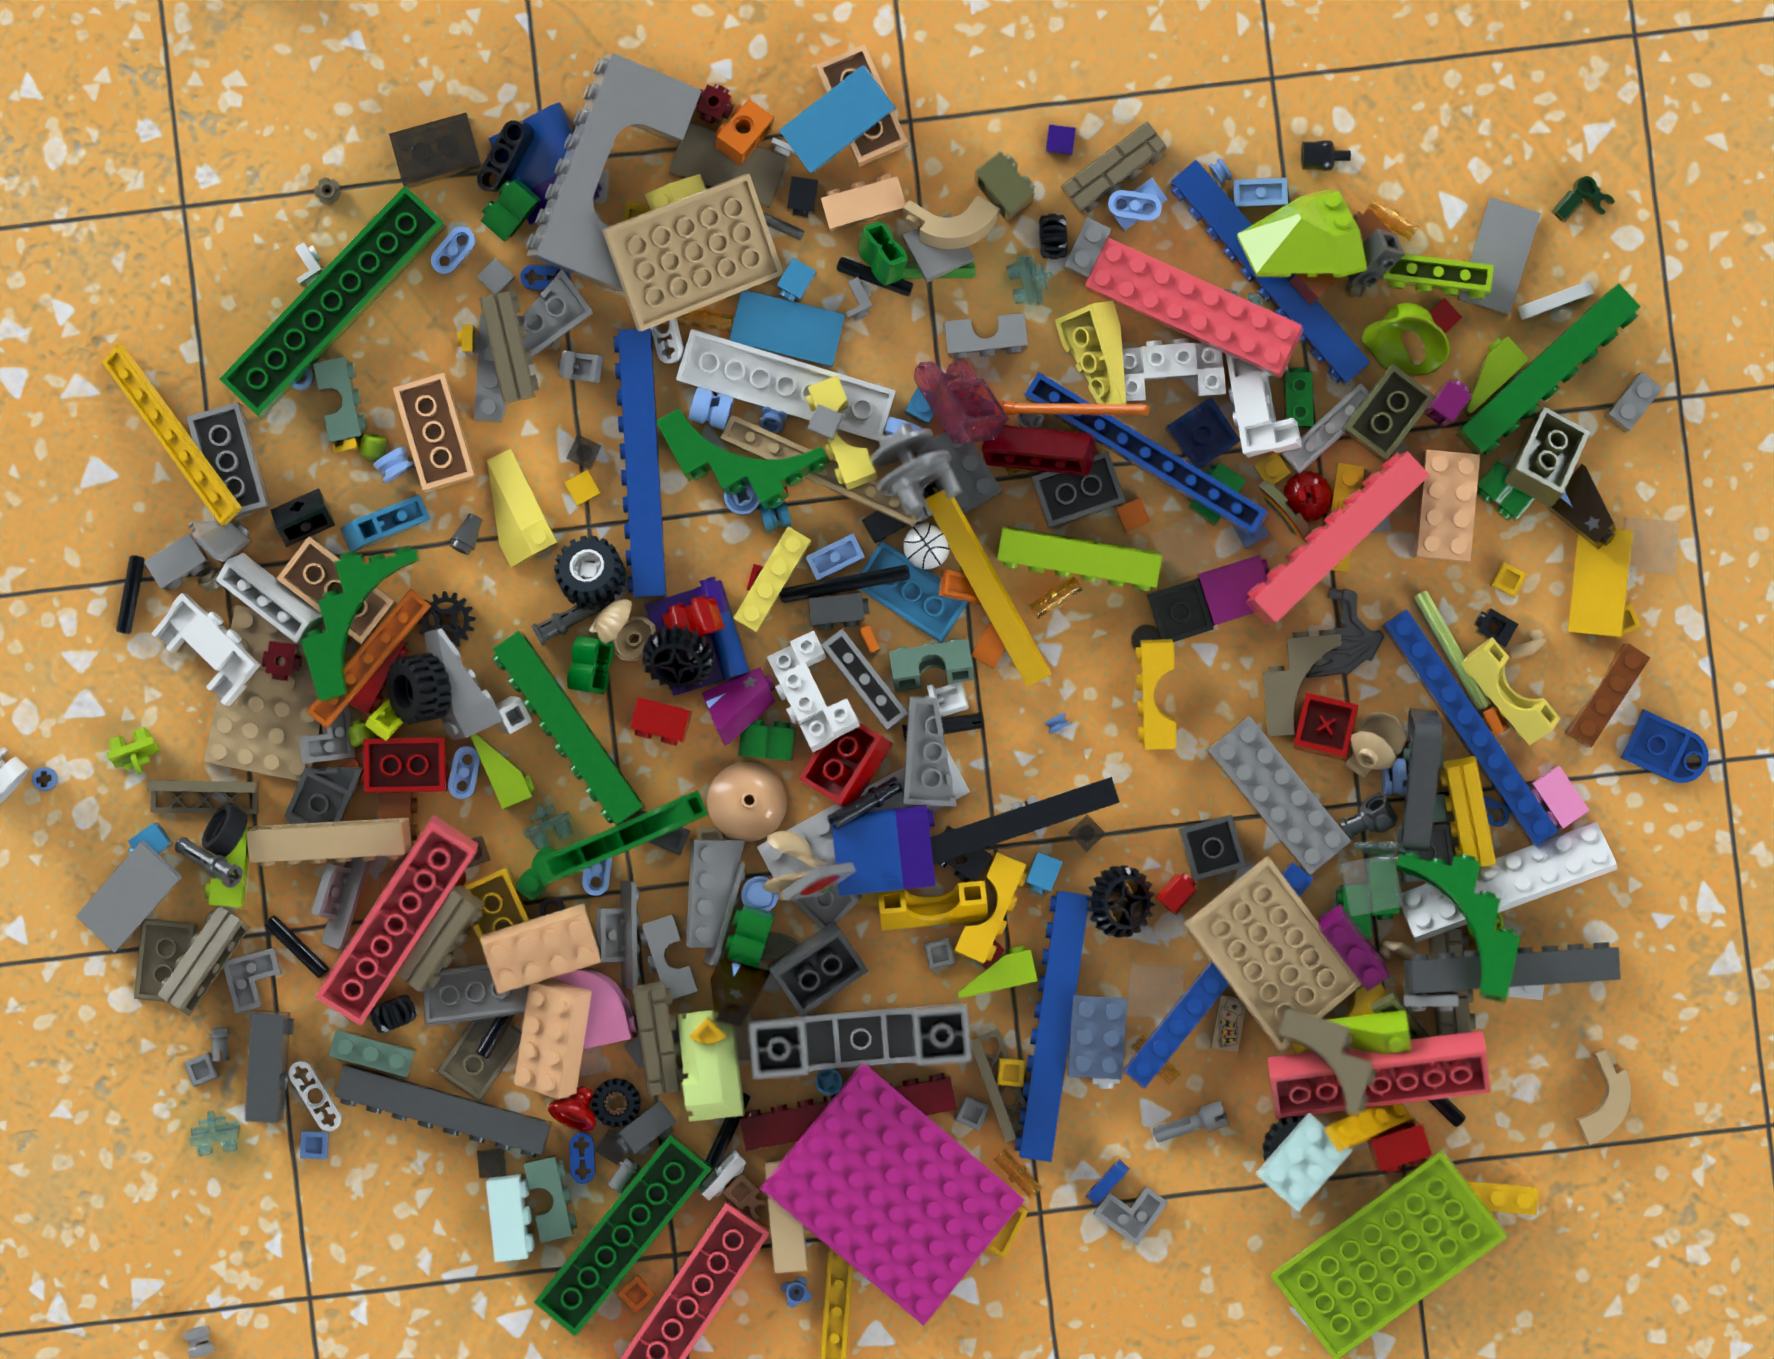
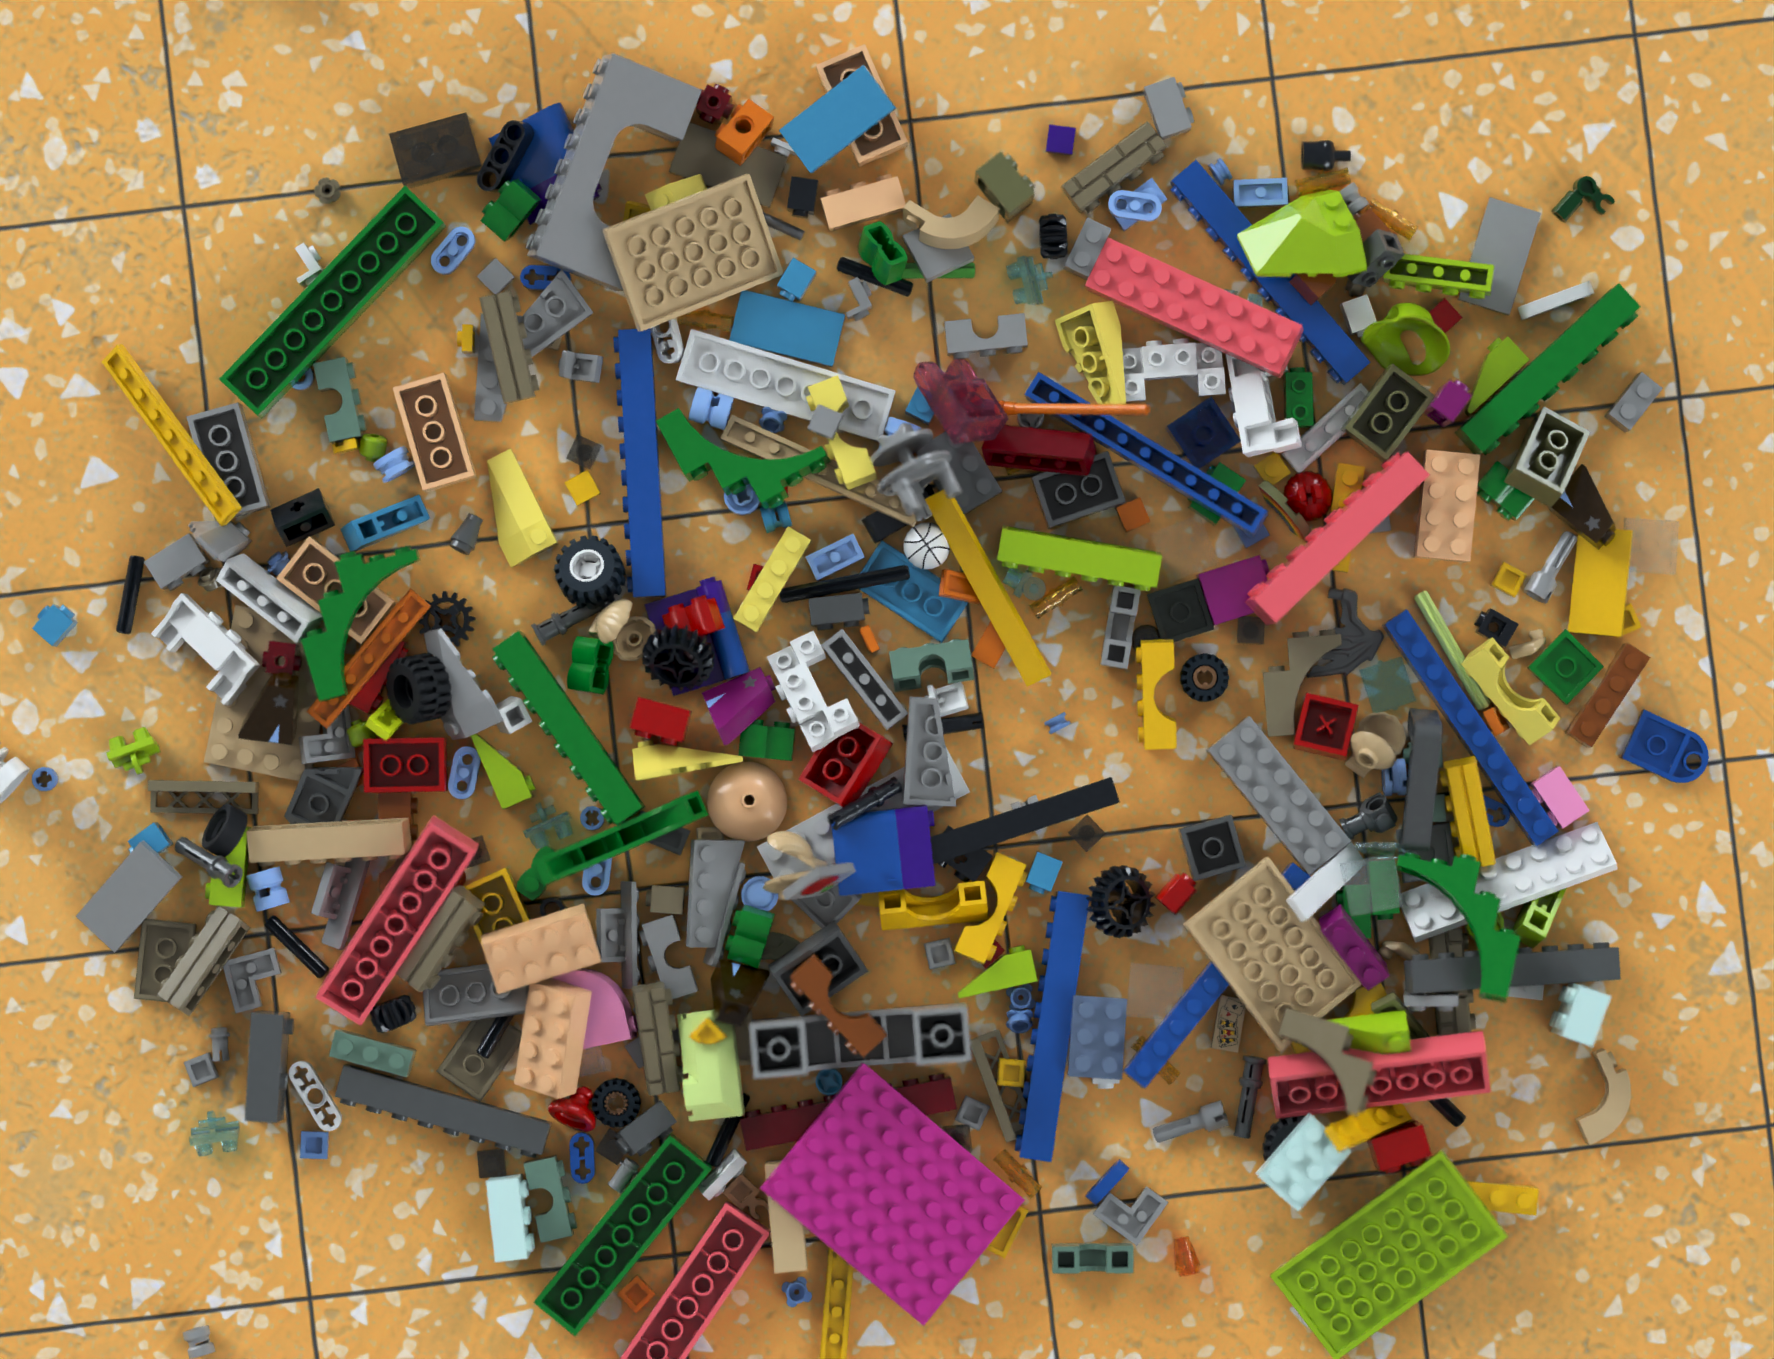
(54, 623): none -> dark azure brick
(270, 879): none -> light blue wheel
(274, 711): none -> dark brown slope
(277, 562): none -> medium blue plate
(584, 818): none -> medium blue bush
(666, 760): none -> light yellow wedge
(666, 899): none -> dark tan brick
(861, 1030): none -> dark orange arch
(960, 1134): none -> clear smoke plate
(1019, 1020): none -> medium blue plate
(1023, 582): none -> clear light blue hips
(1025, 991): none -> medium blue plate
(1092, 1257): none -> sand green arch
(1120, 627): none -> light grey arch
(1167, 108): none -> light grey brick
(1185, 1257): none -> clear orange cone
(1203, 663): none -> black bush
(1250, 630): none -> clear smoke plate
(1250, 1084): none -> dark grey pin
(1321, 884): none -> white tile
(1322, 181): none -> clear yellow pin
(1353, 199): none -> light grey wheel
(1358, 314): none -> white brick
(1387, 685): none -> clear light blue piece
(1537, 918): none -> lime slope
(1543, 582): none -> light grey piece
(1565, 667): none -> green plate
(1579, 1013): none -> light aqua brick

